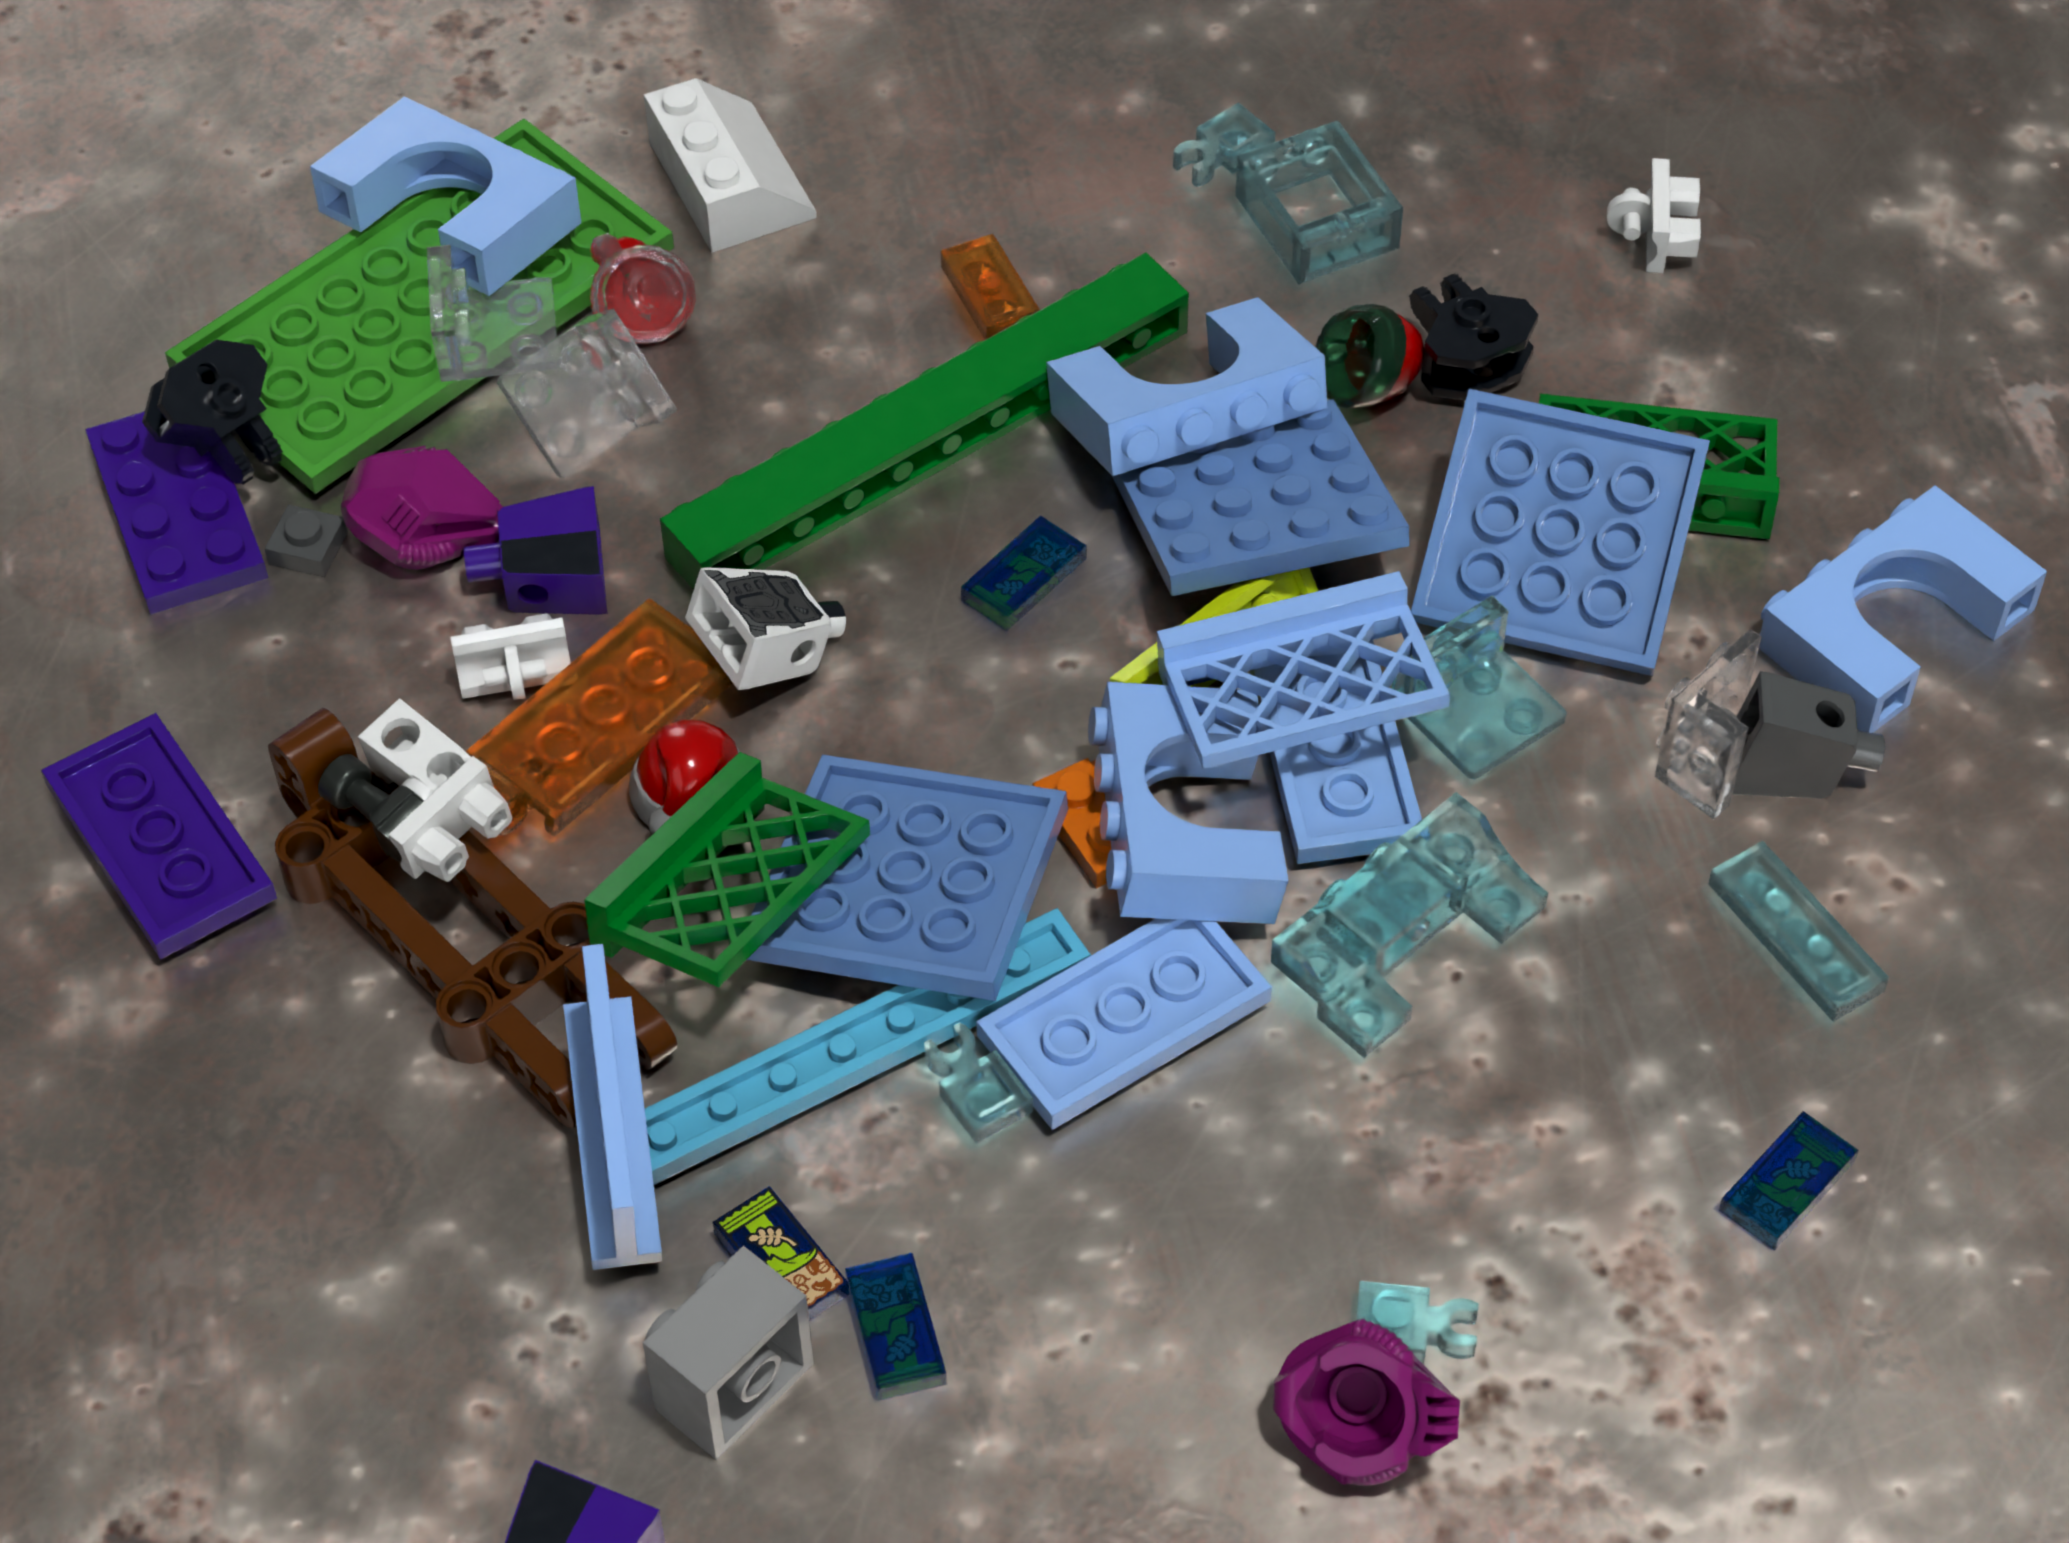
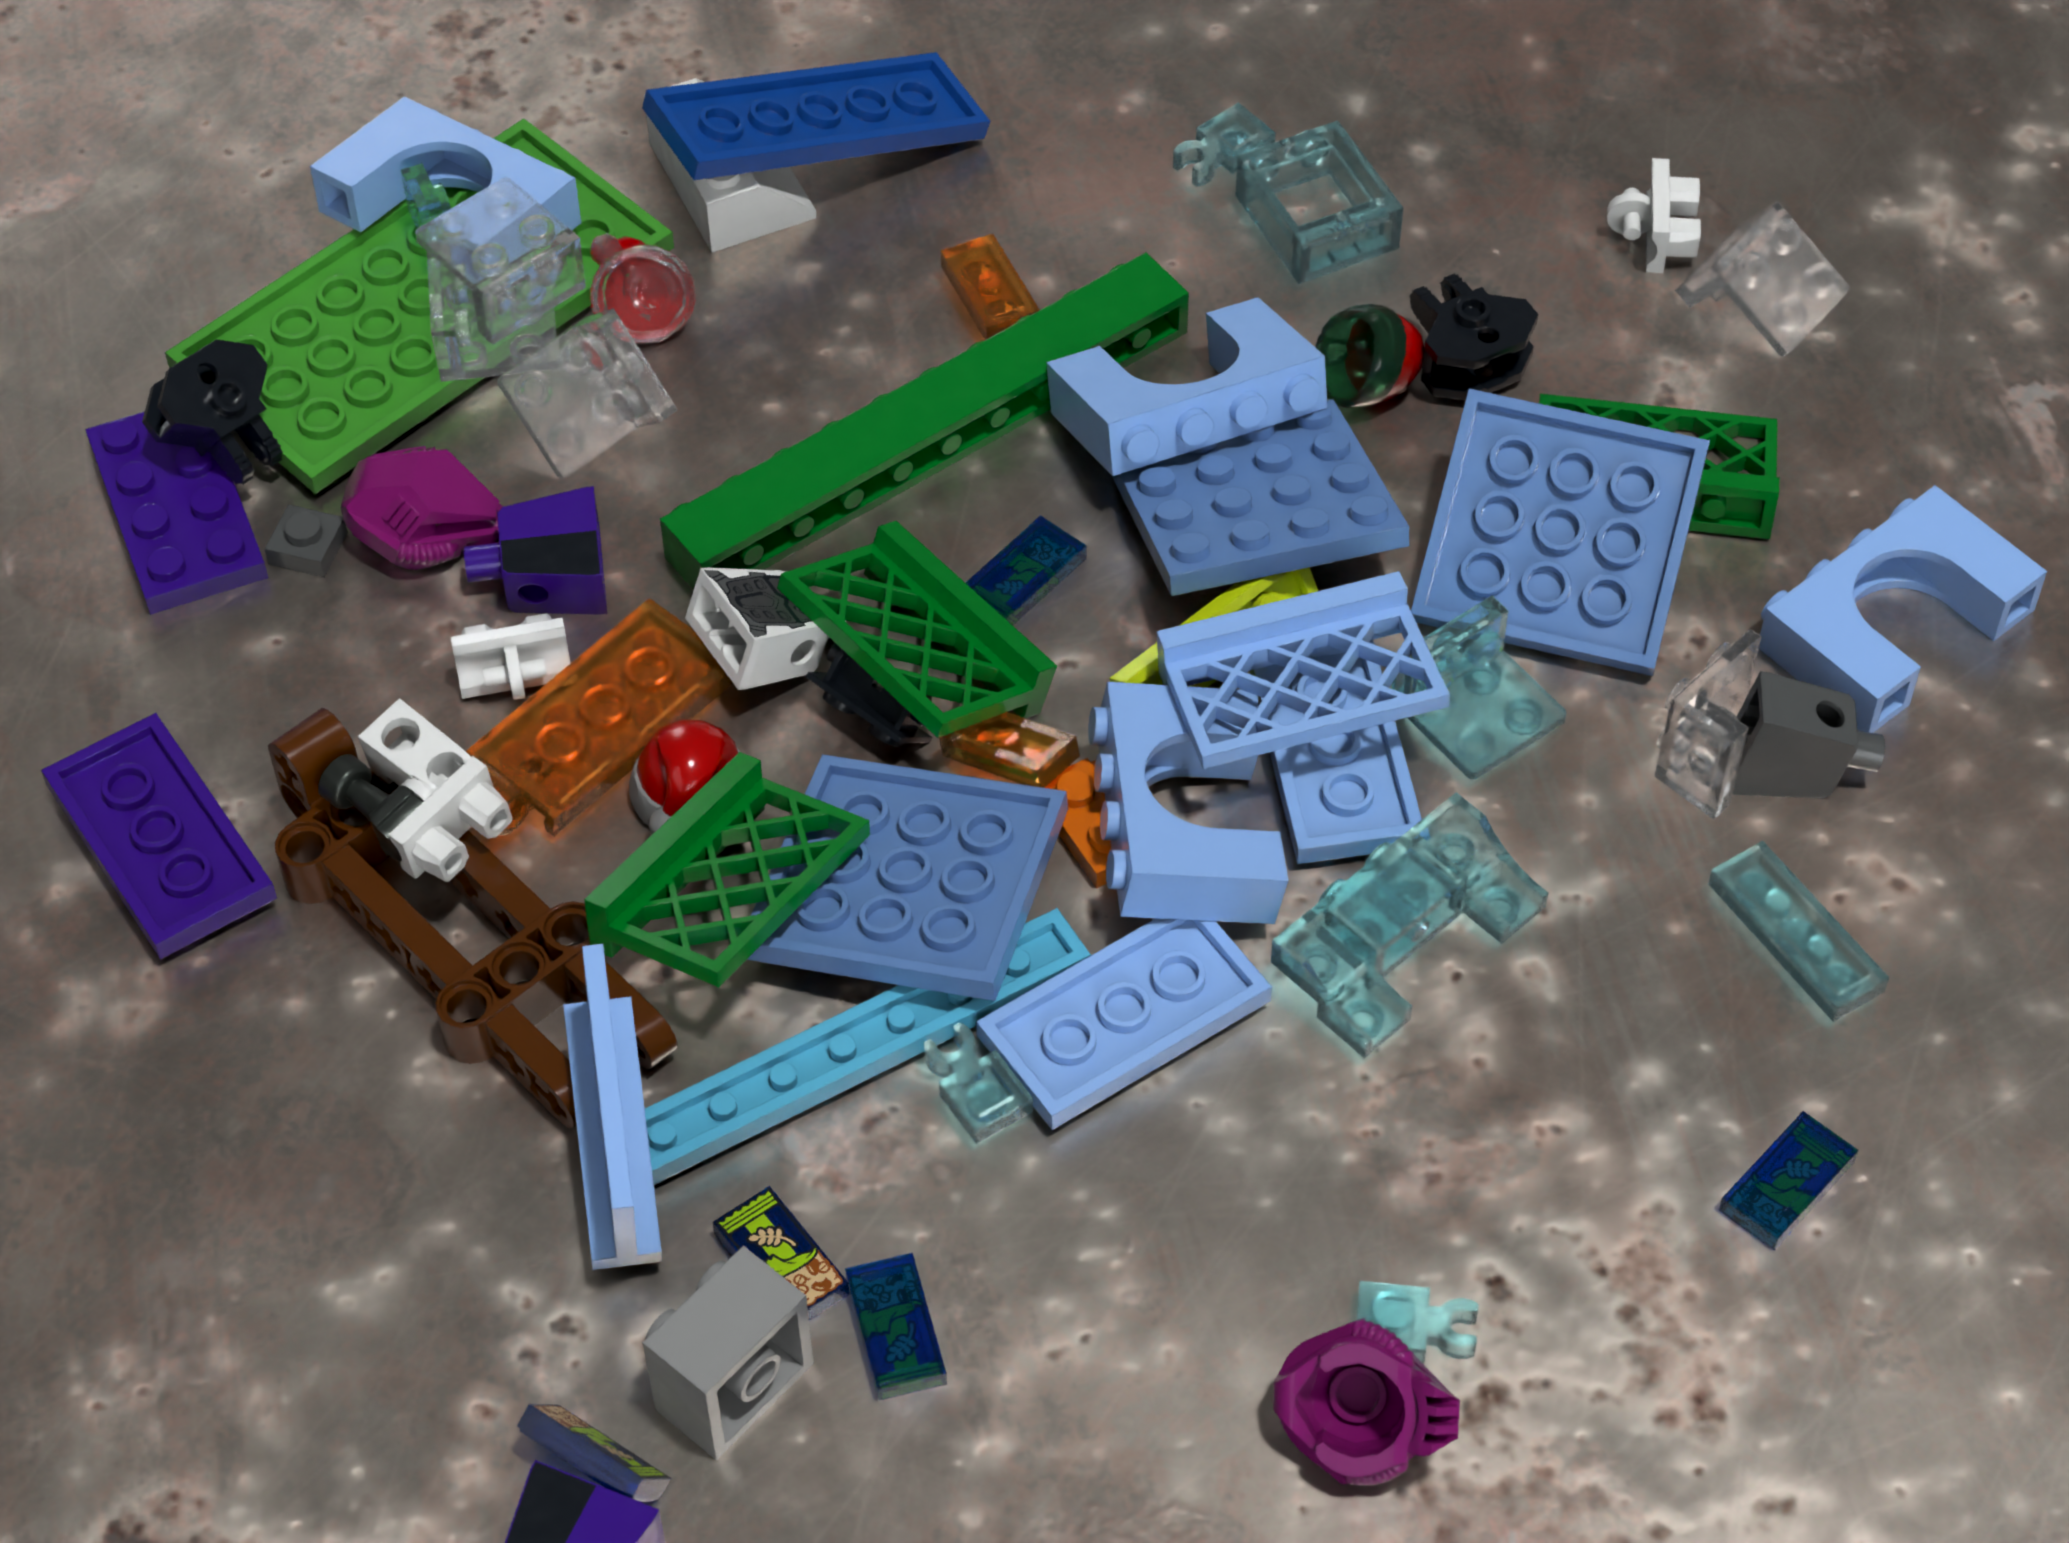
(423, 198): none -> clear light blue plate
(508, 254): none -> clear bracket
(592, 1452): none -> clear blue tile
(814, 115): none -> blue plate
(855, 691): none -> black hinge
(940, 611): none -> green fence
(1013, 749): none -> clear orange plate
(1771, 277): none -> clear bracket

